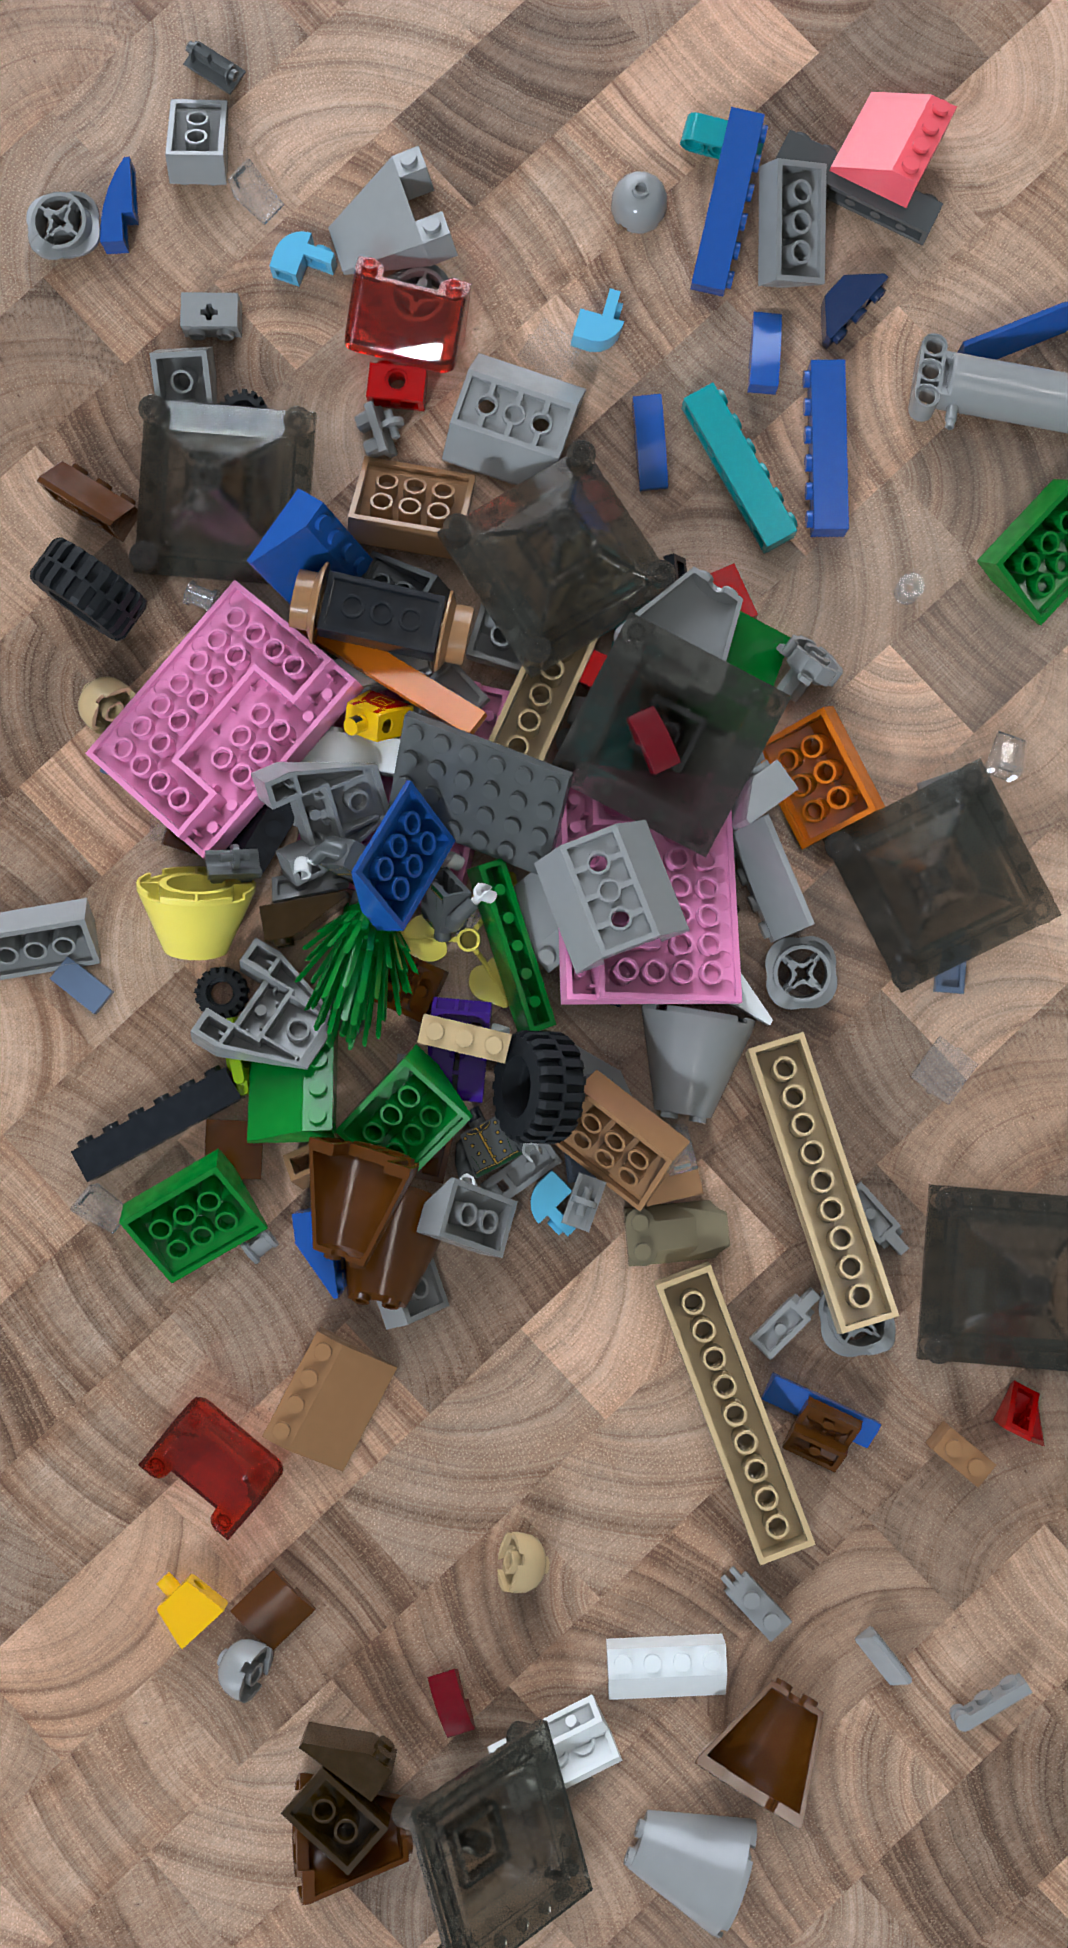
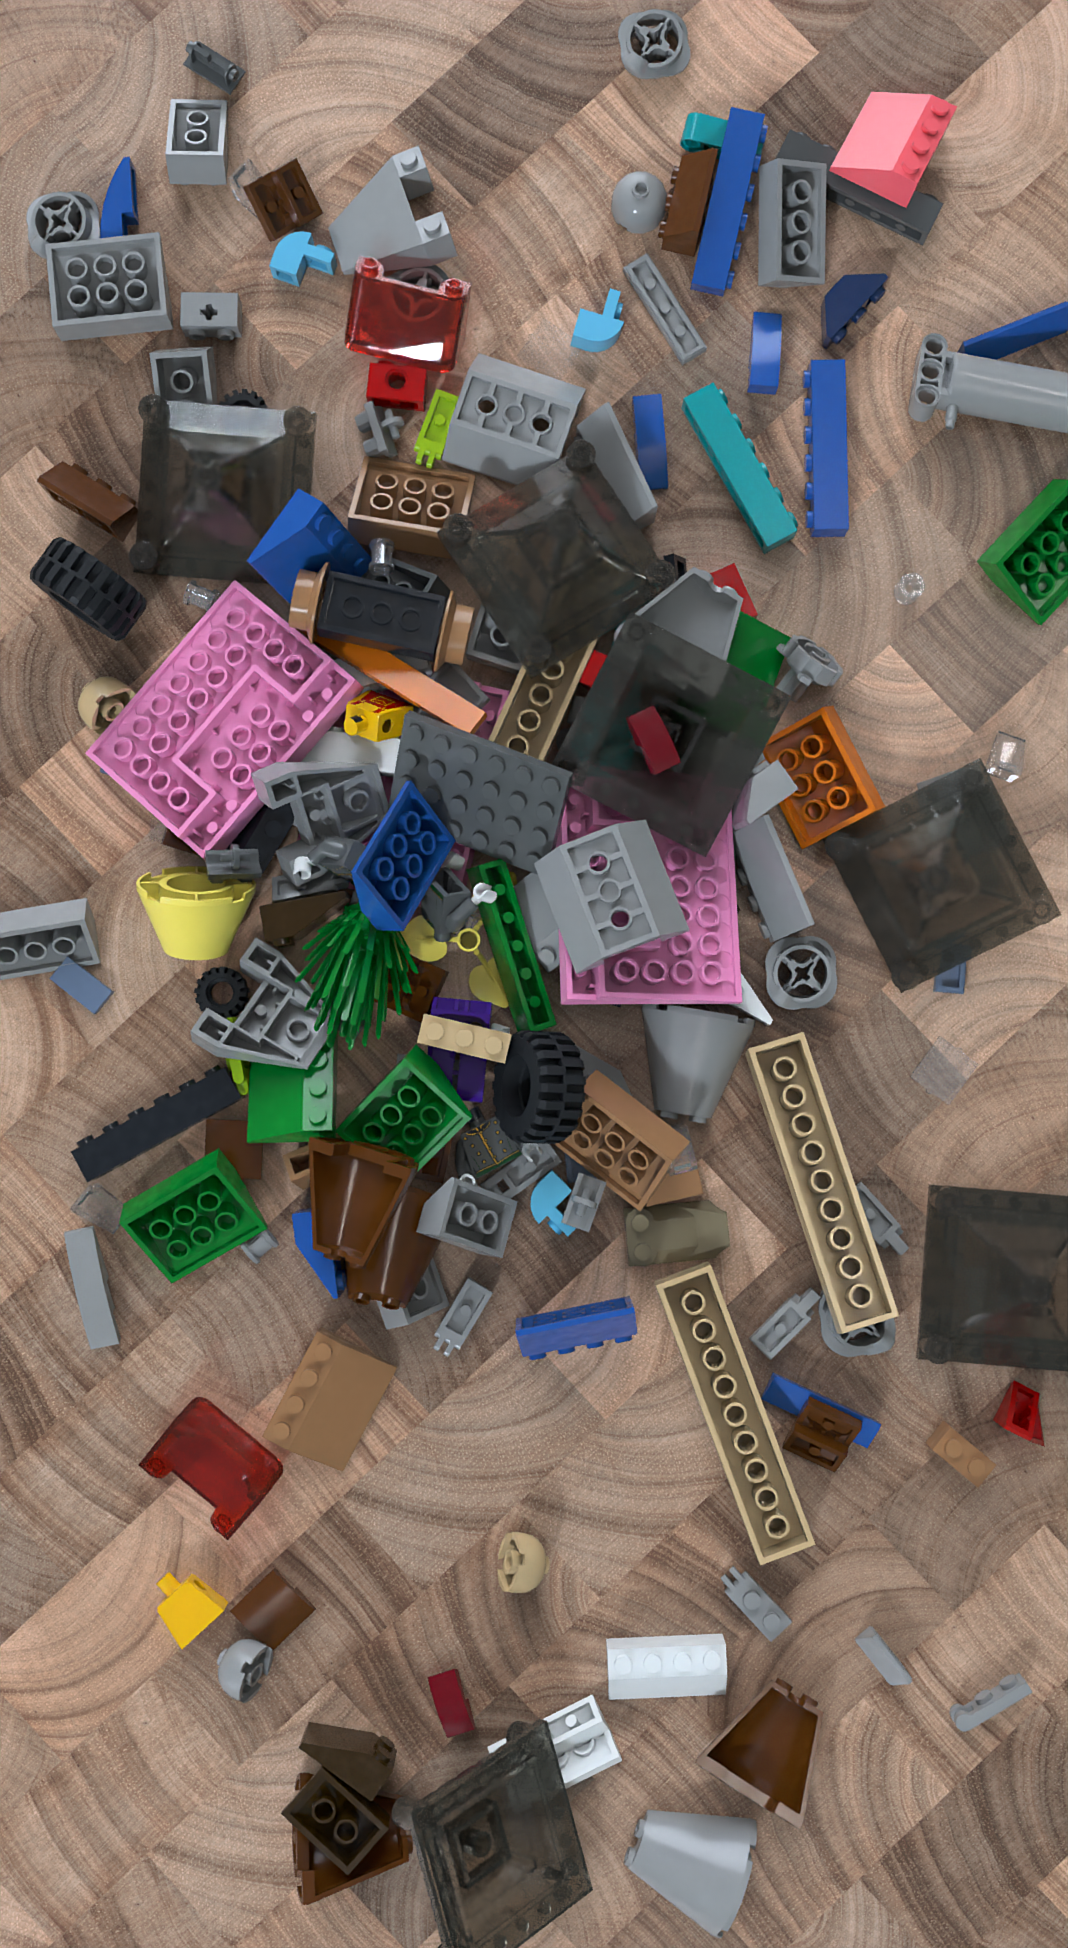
(91, 1287): none -> light grey slope
(108, 286): none -> light grey slope
(283, 200): none -> reddish brown slope
(381, 556): none -> clear bush
(435, 428): none -> lime hinge
(462, 1315): none -> light grey hinge
(576, 1327): none -> blue slope
(618, 464): none -> light grey slope
(637, 26): none -> light grey piece
(664, 309): none -> light grey tile
(687, 202): none -> reddish brown slope

